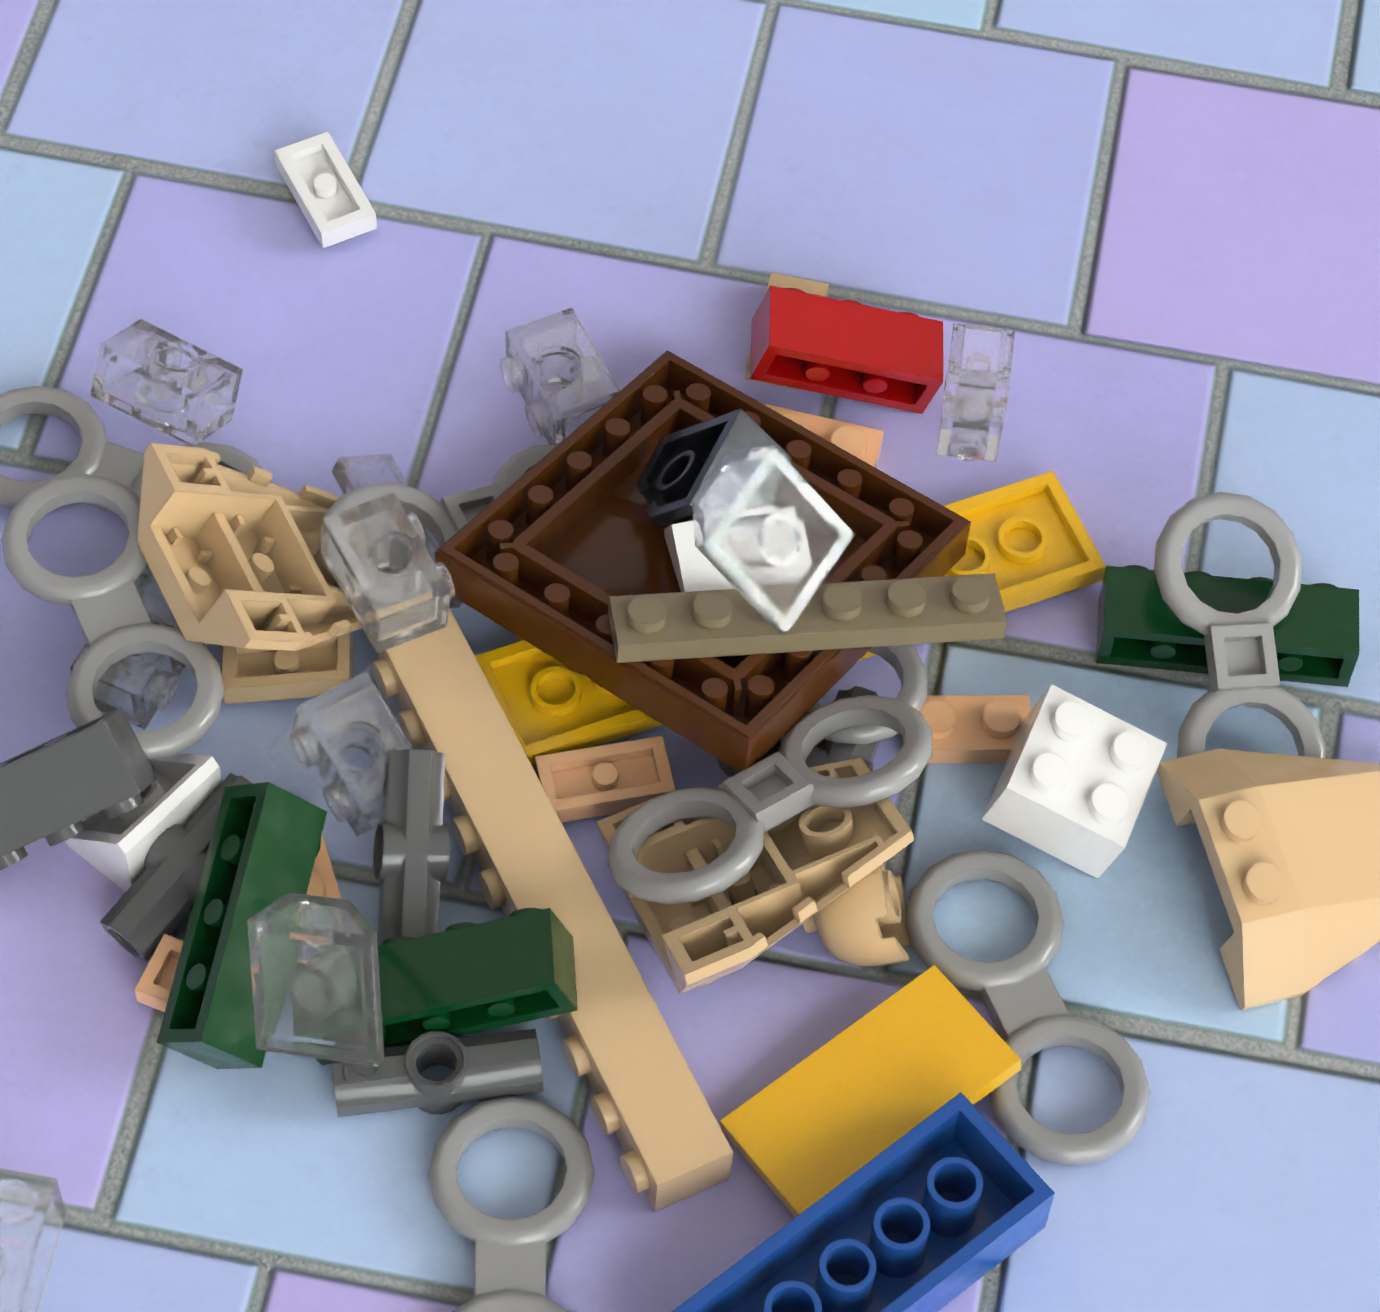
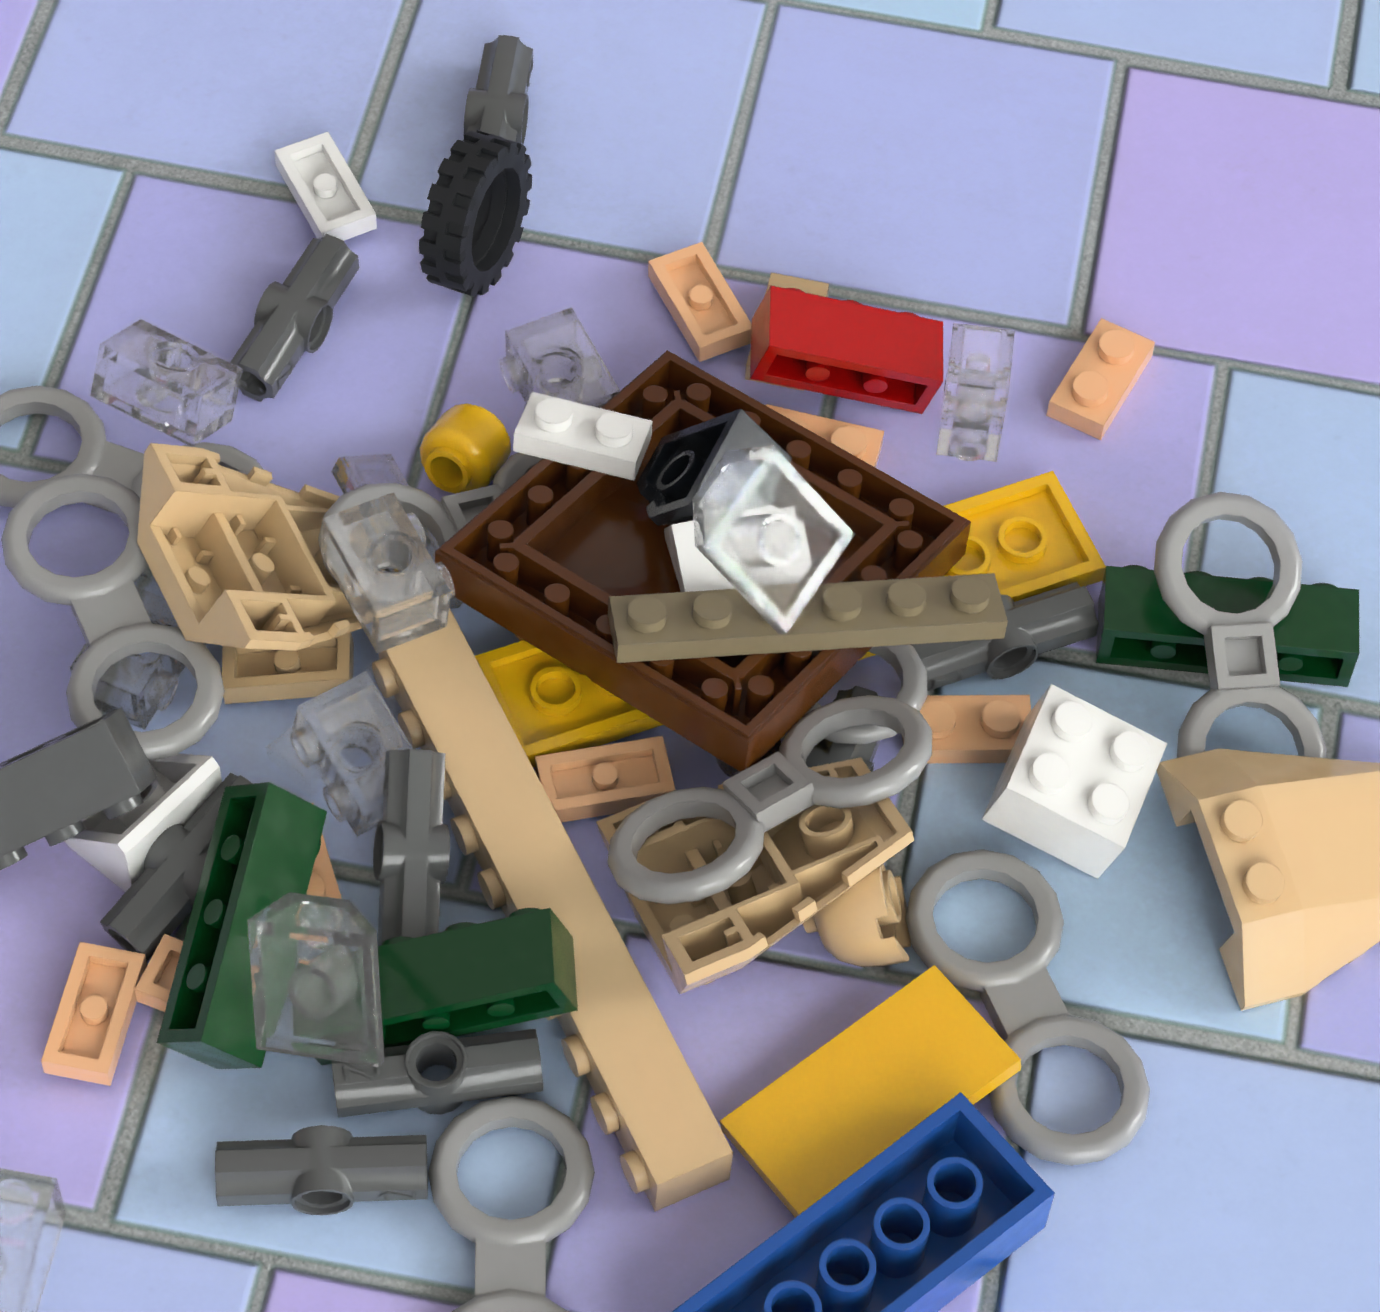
(94, 1014): none -> light nougat plate
(294, 316): none -> dark grey piece
(321, 1170): none -> dark grey piece
(464, 448): none -> yellow head
(475, 213): none -> black tyre
(501, 96): none -> dark grey piece
(582, 436): none -> white plate
(700, 301): none -> light nougat plate
(1033, 628): none -> dark grey piece
(1100, 379): none -> light nougat plate

